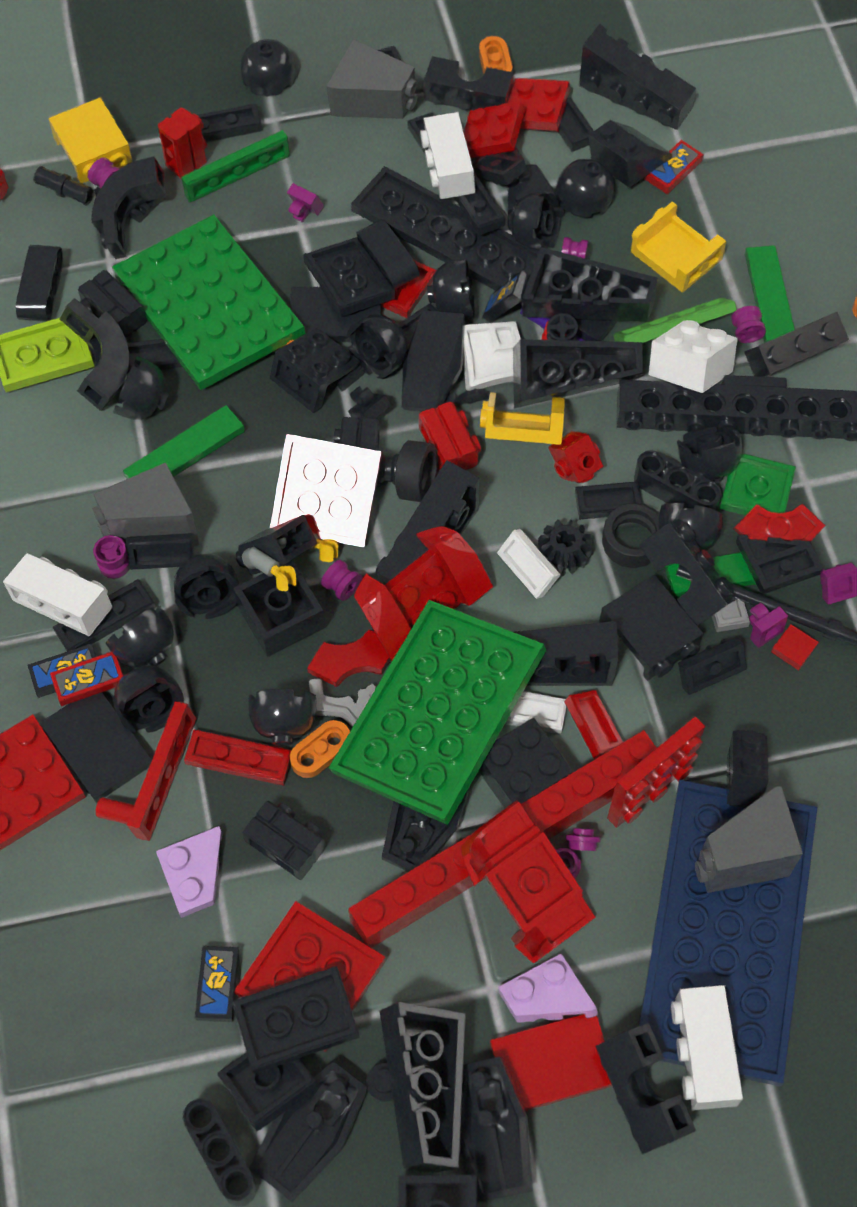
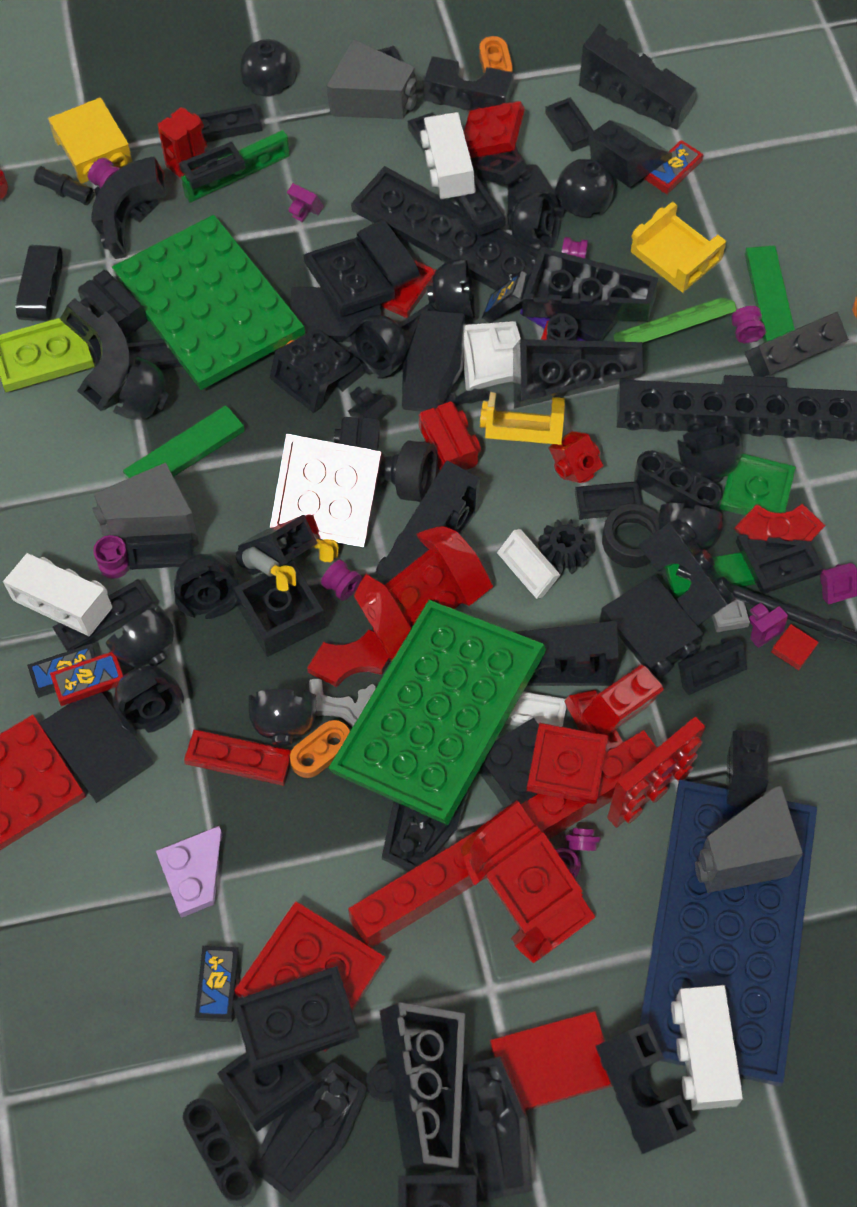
(145, 813): red piece -> none
(214, 168): none -> black tile
(285, 839): black brick -> none
(542, 101): red plate -> none
(547, 993): lavender wing -> none
(567, 763): none -> red tile
(623, 700): none -> red brick
(693, 356): white brick -> none

